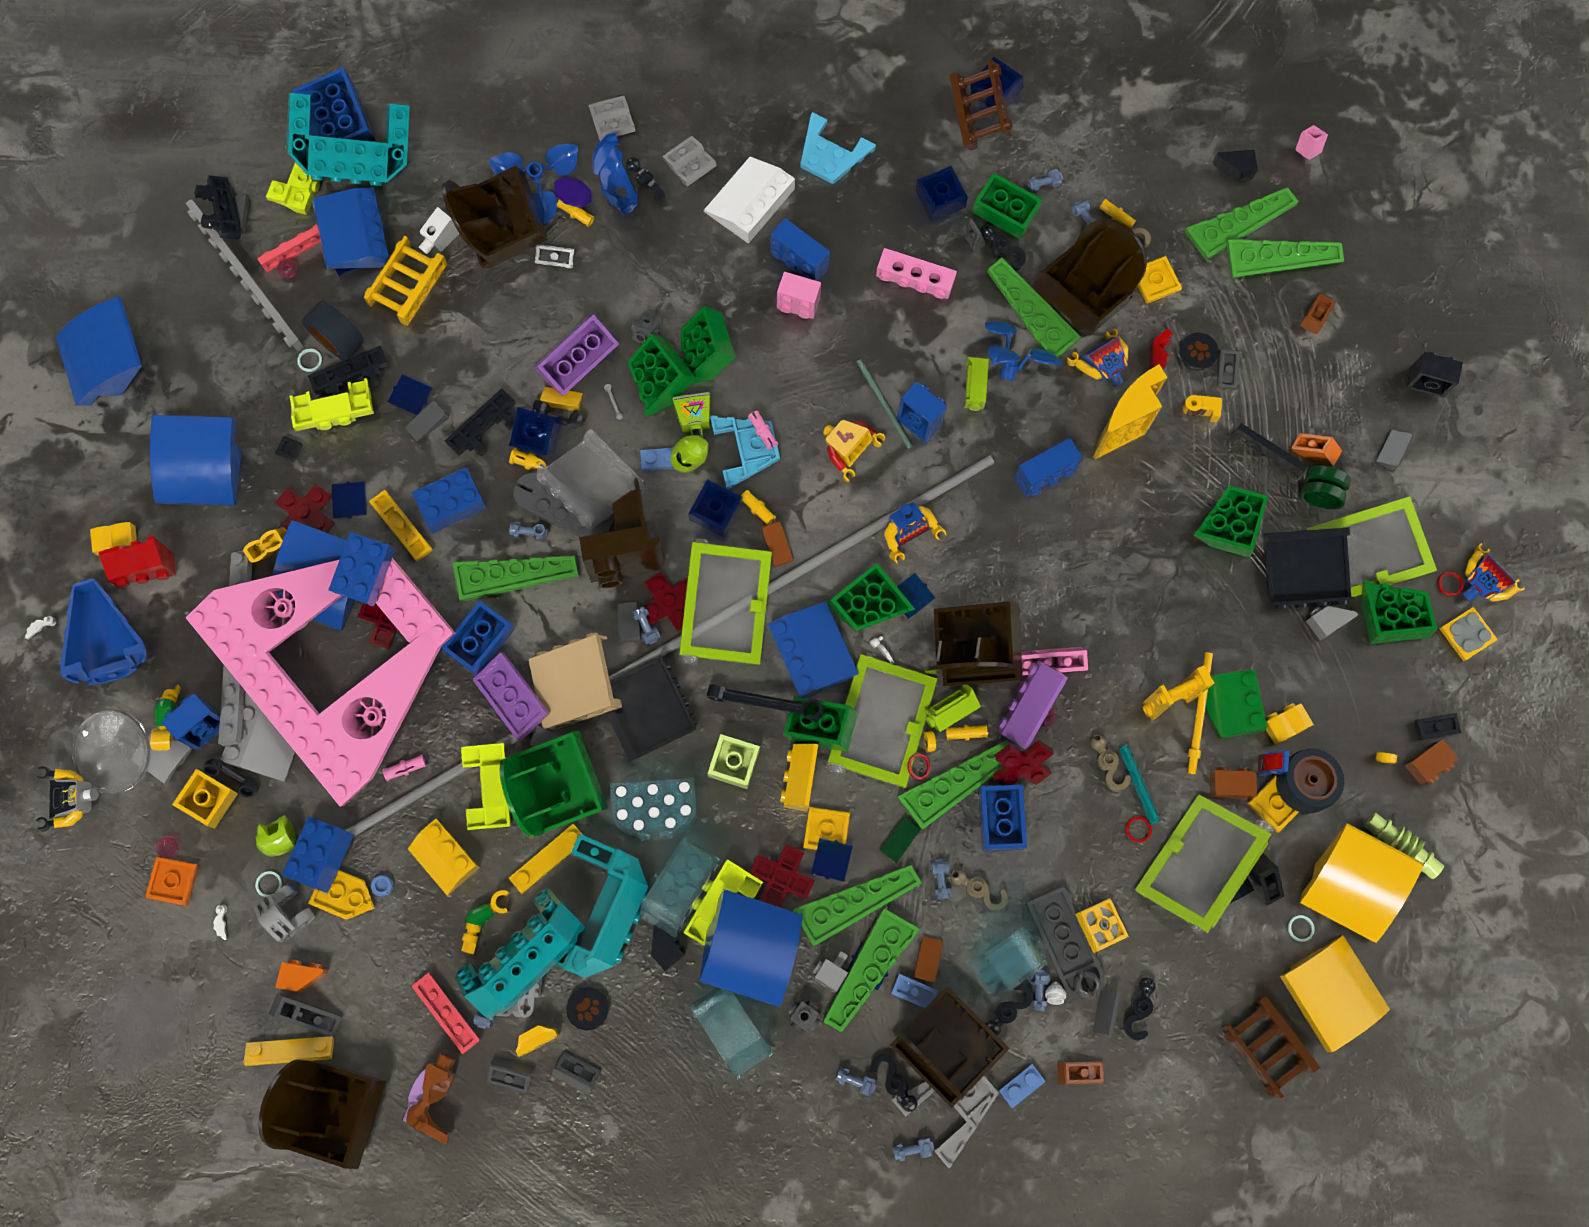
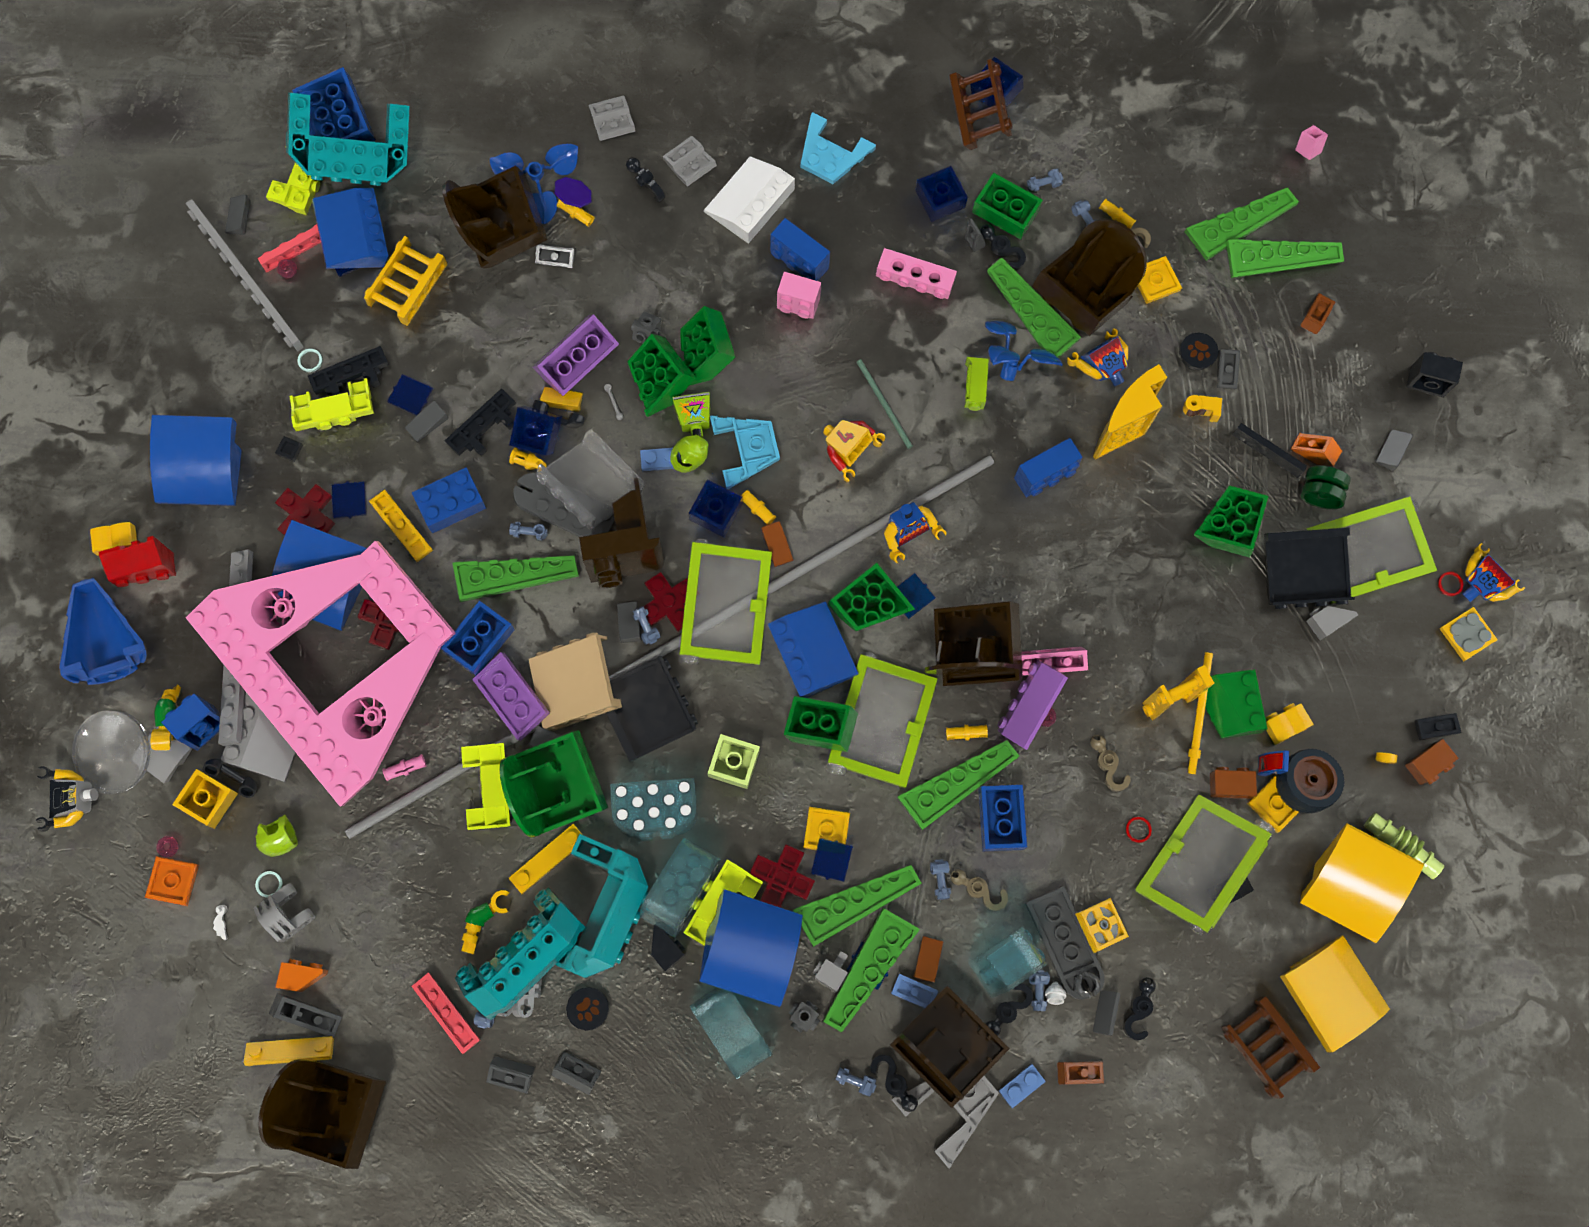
(37, 626): white piece -> none
(99, 352): blue slope -> none
(224, 214): black hinge -> none
(265, 546): yellow brick -> none
(317, 854): blue brick -> none
(333, 330): black wheel -> none
(346, 897): yellow tile -> none
(361, 569): blue brick -> none
(382, 885): medium blue tile -> none
(427, 1089): dark orange hips -> none
(438, 232): white torso -> none
(442, 856): yellow slope -> none
(535, 1038): yellow slope -> none
(612, 175): blue animal -> none
(722, 694): black piece -> none
(762, 430): bright pink pin -> none
(799, 776): yellow slope -> none
(875, 642): white piece -> none
(900, 840): dark green tile -> none
(910, 770): red piece -> none
(921, 412): blue brick -> none
(924, 1147): sand blue bar -> none
(929, 741): yellow tile -> none
(952, 708): lime window -> none
(1023, 764): dark red plate -> none
(1138, 781): teal axle -> none
(1157, 352): red slope -> none
(1237, 164): black slope -> none
(1267, 880): black slope -> none
(1311, 924): light aqua piece -> none
(1396, 613): green wedge -> none

